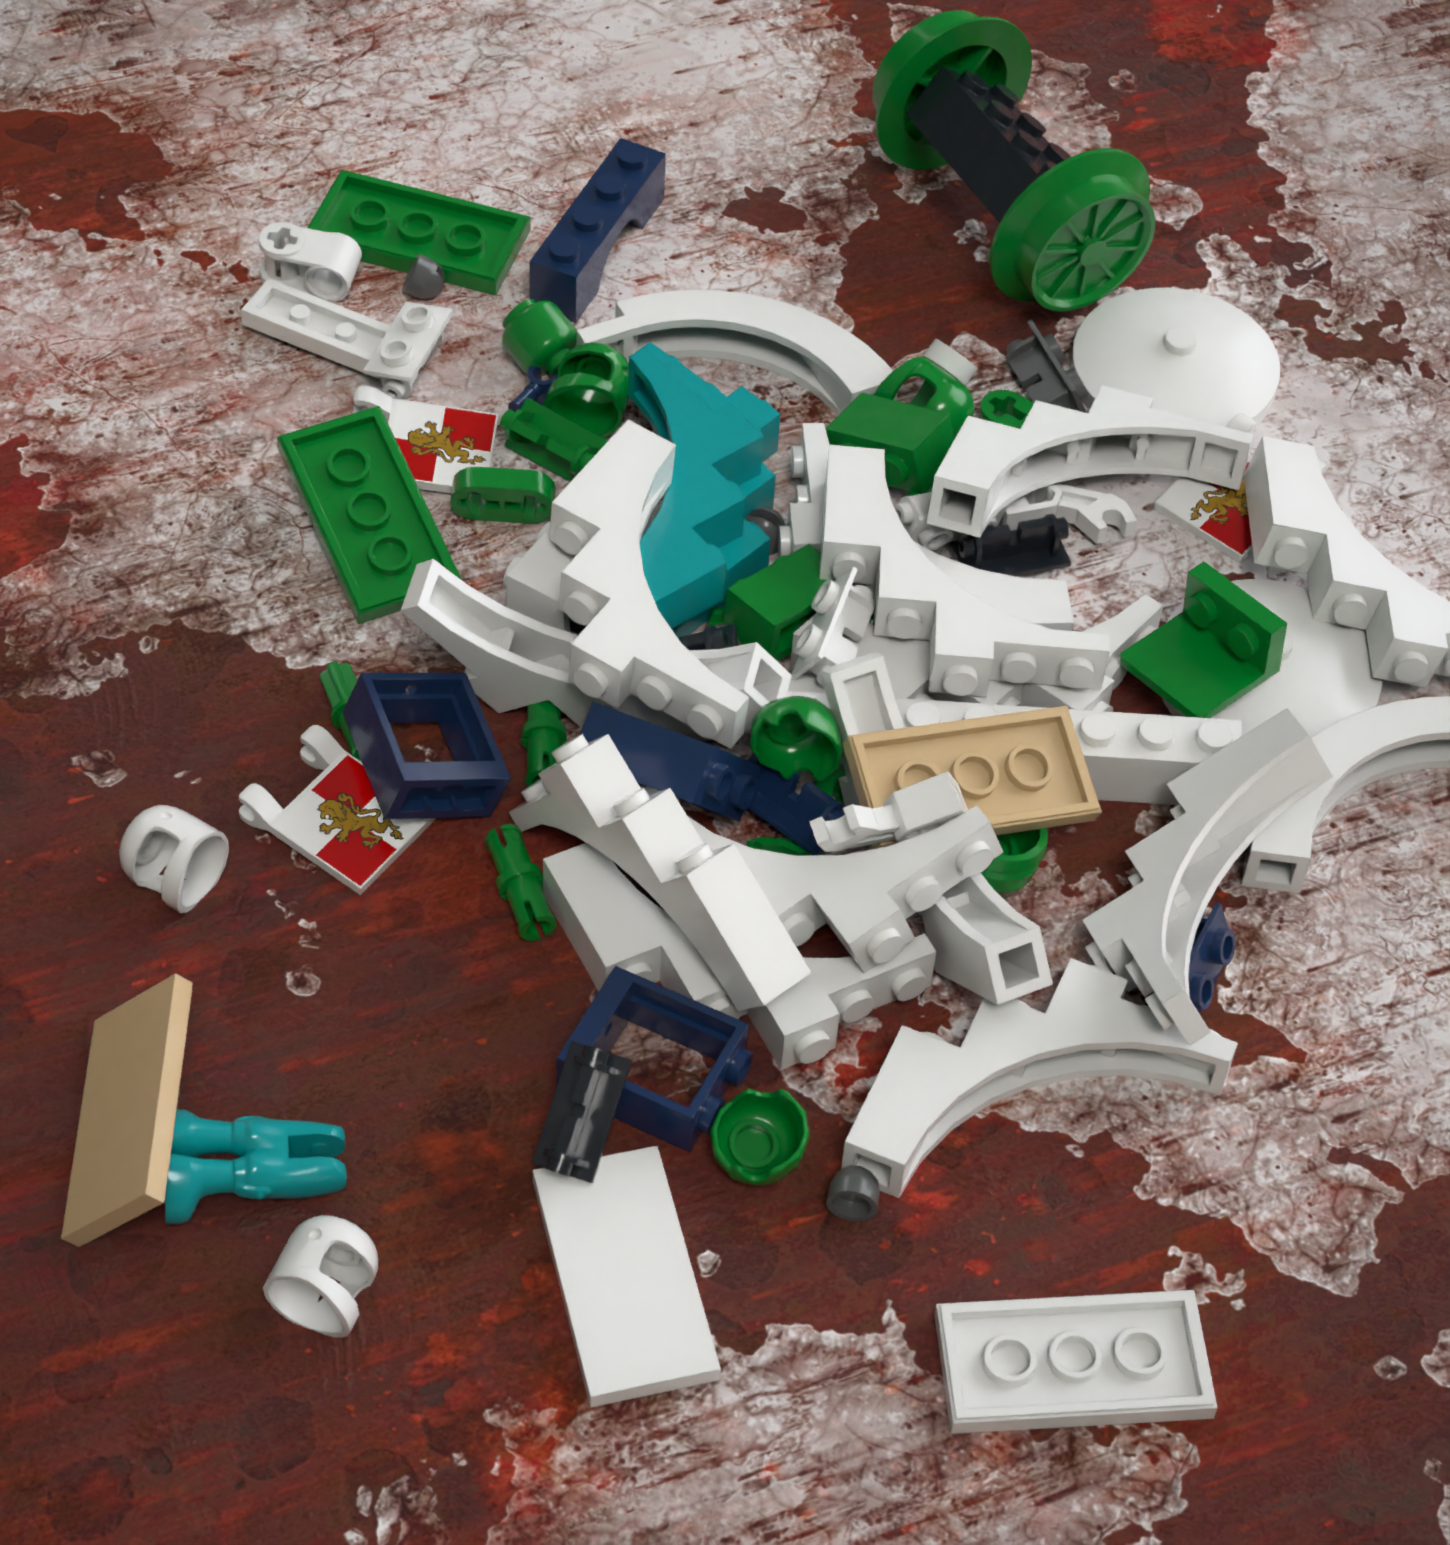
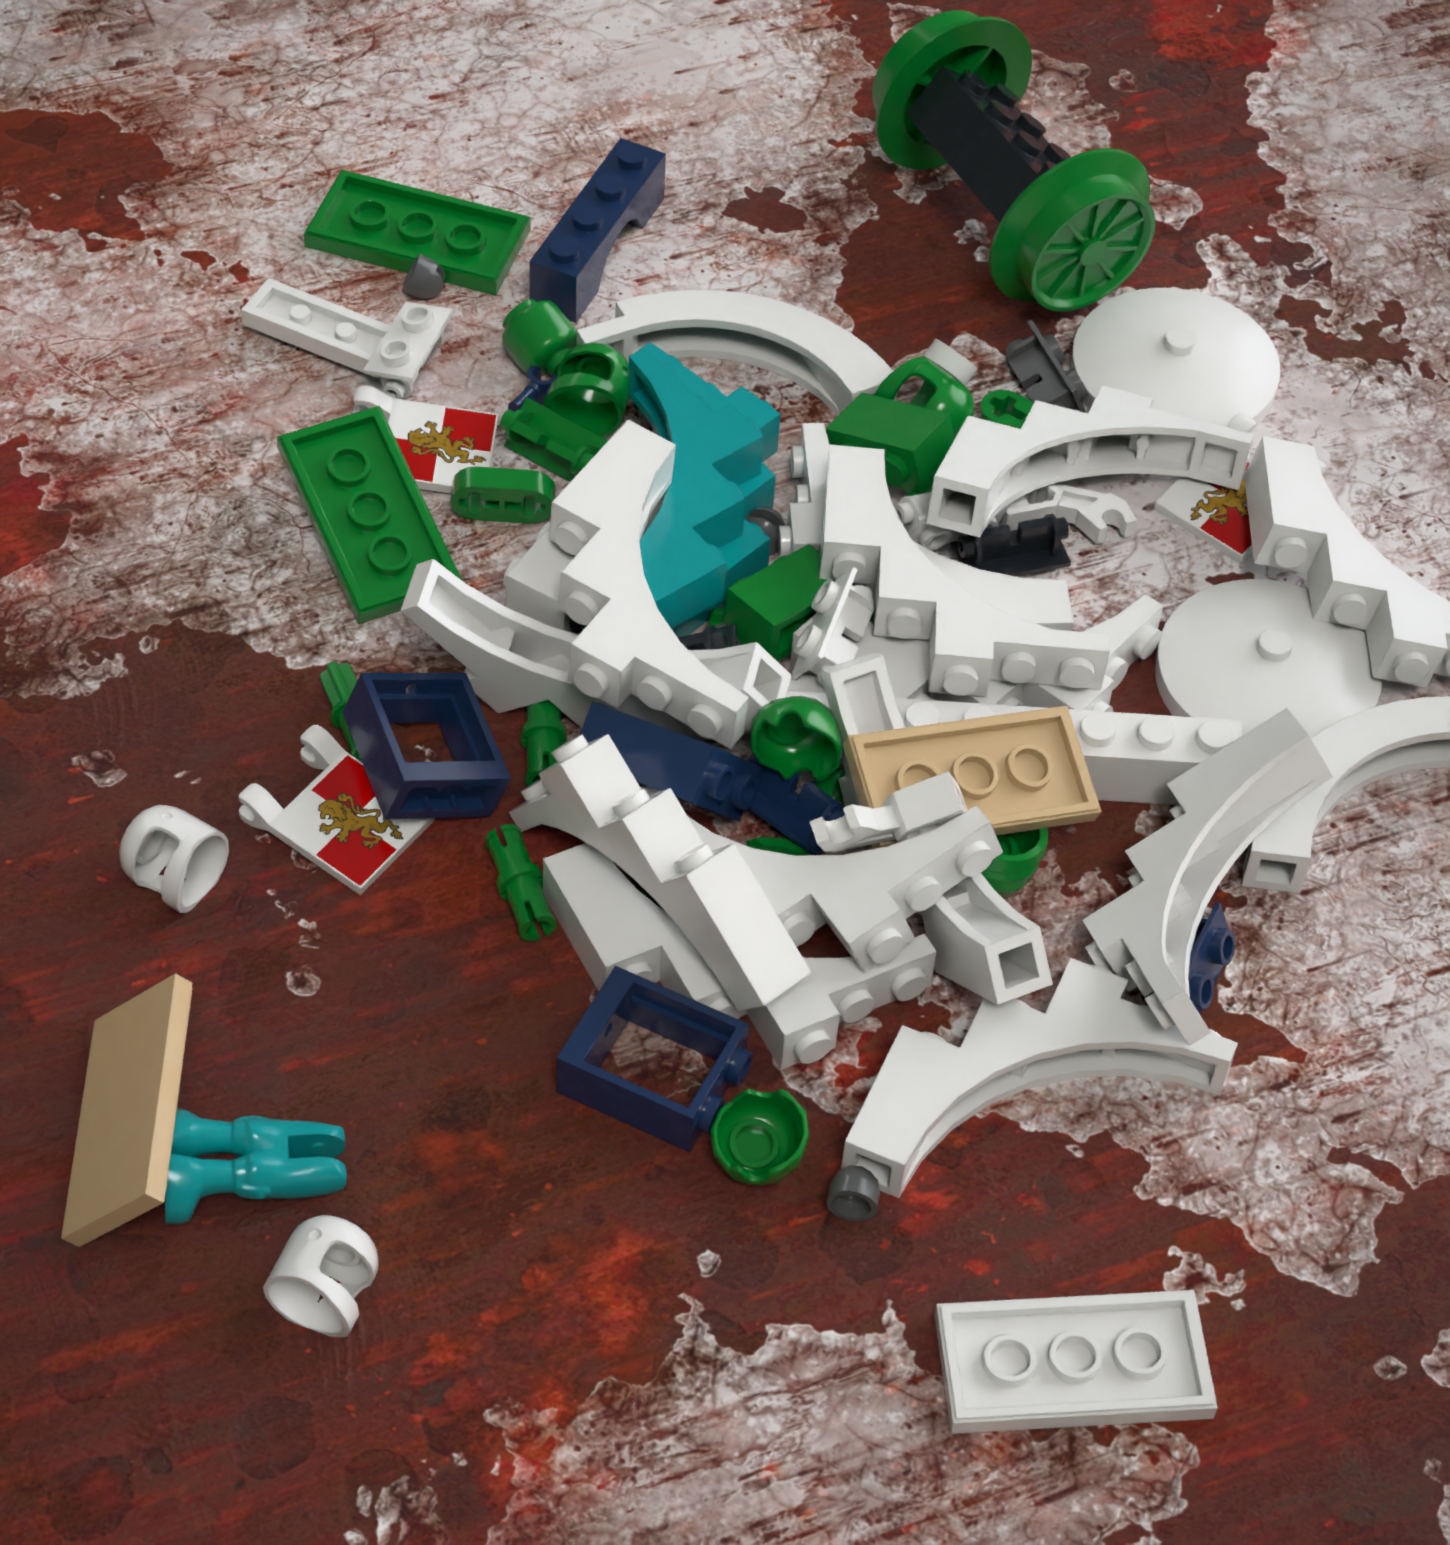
(312, 260): white piece -> none
(582, 1112): black hinge -> none
(626, 1279): white tile -> none
(1212, 649): green bracket -> none

